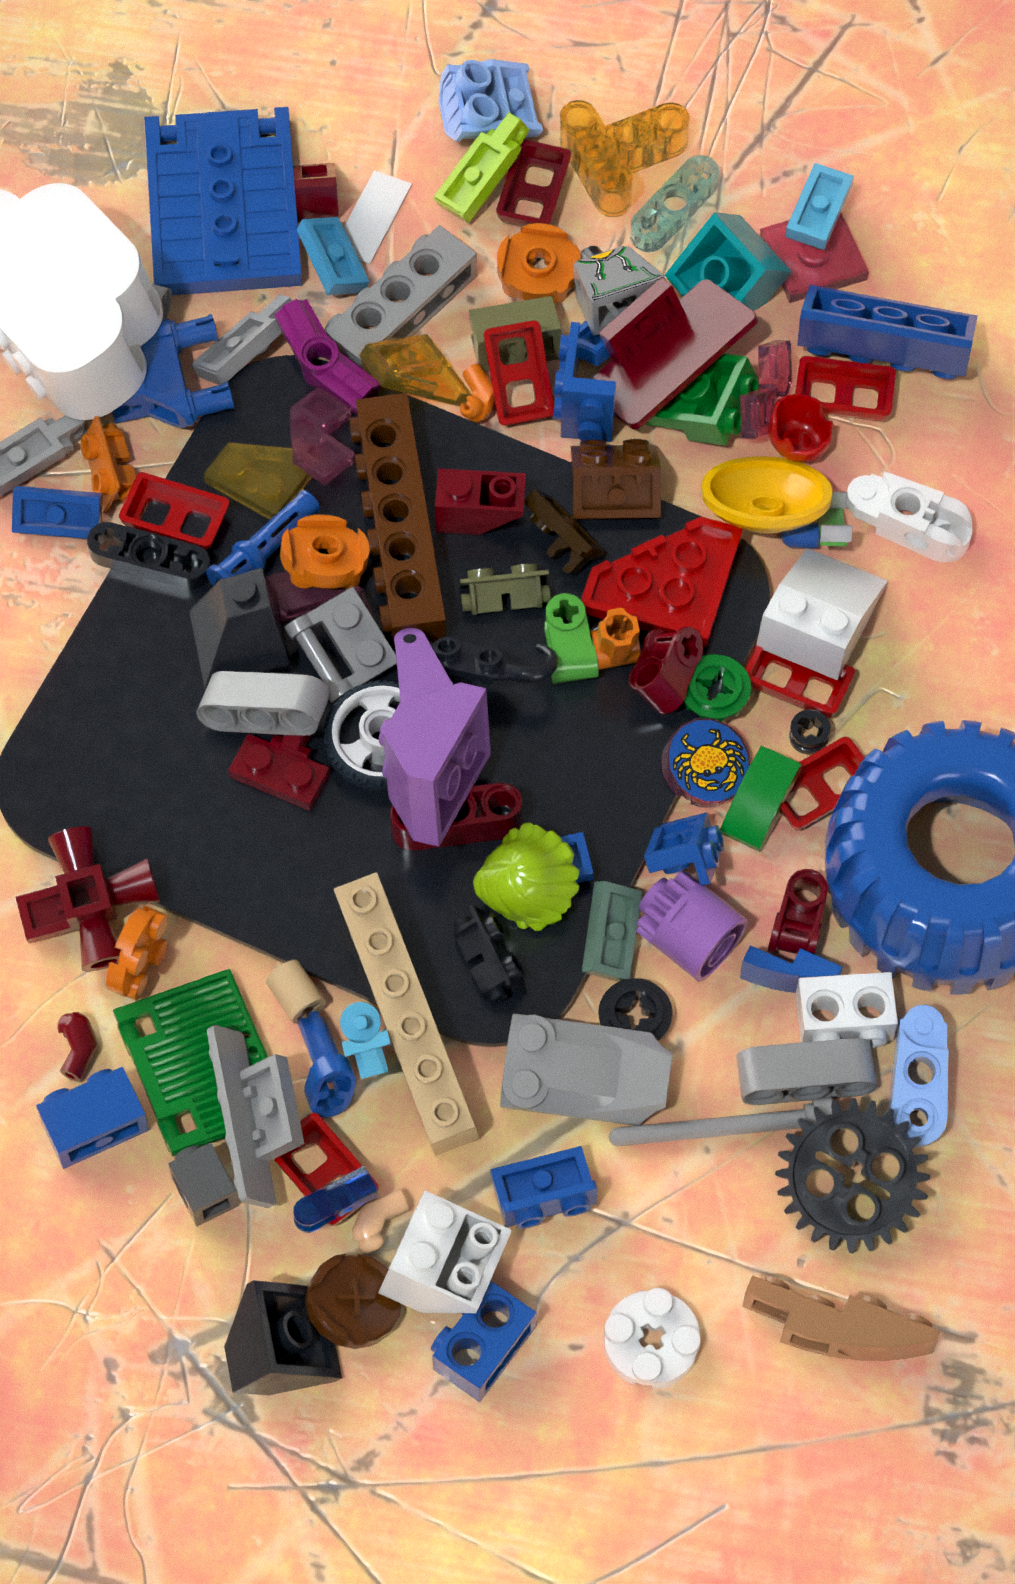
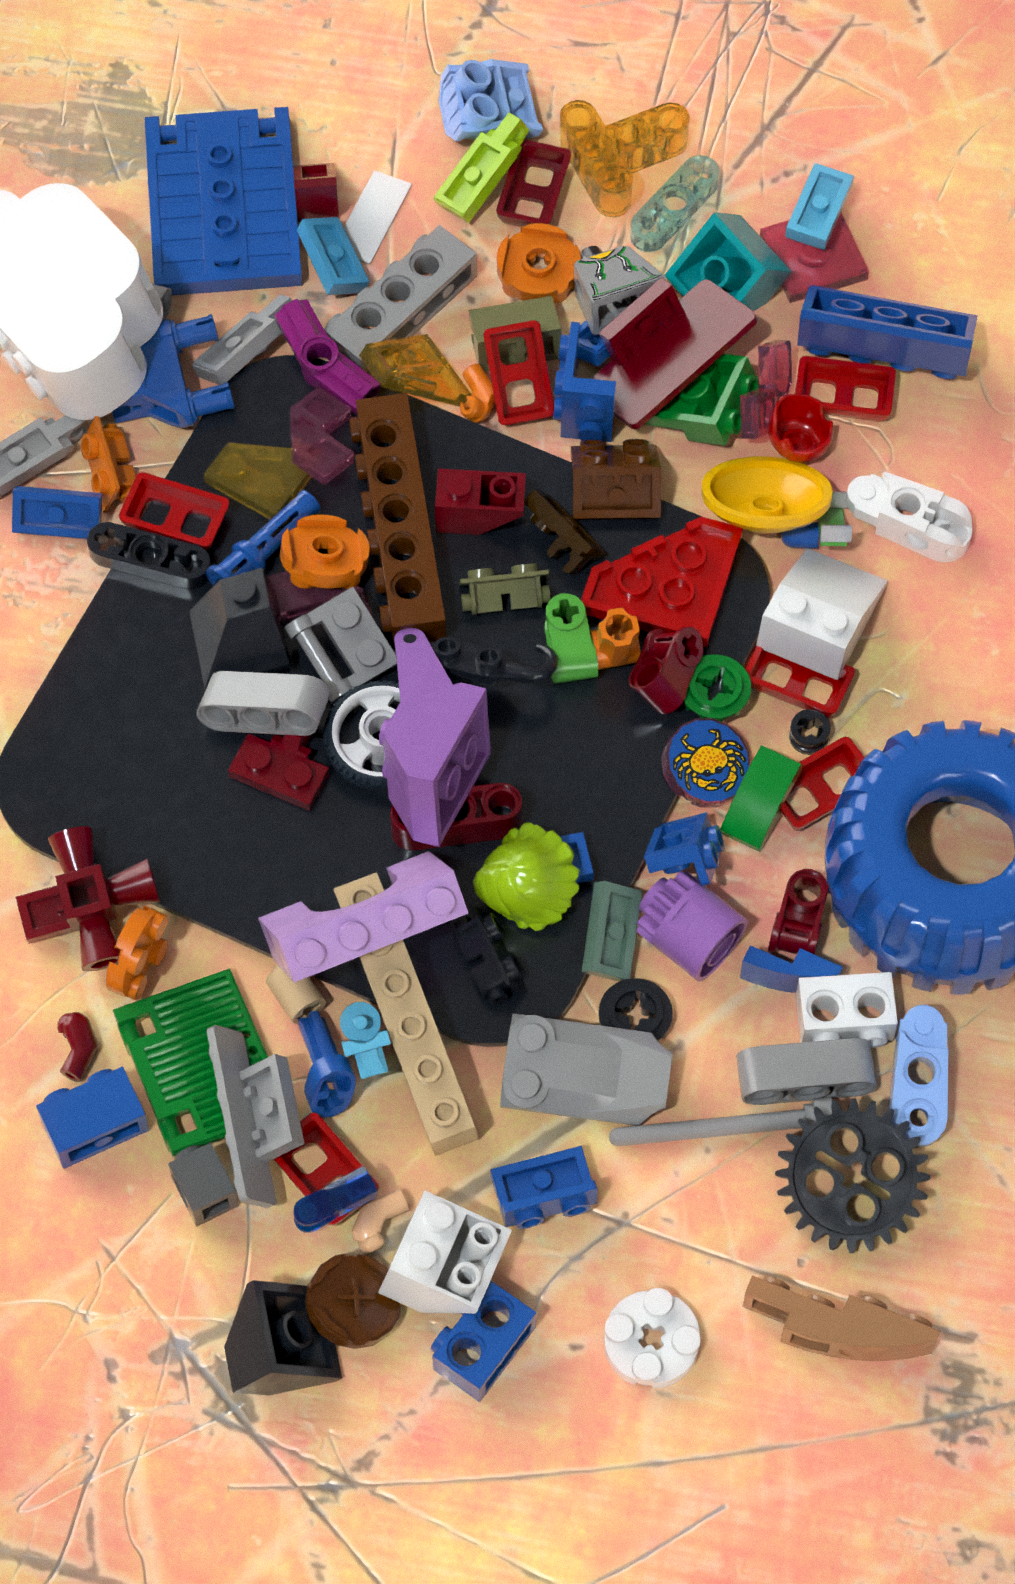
(310, 941): none -> lavender arch

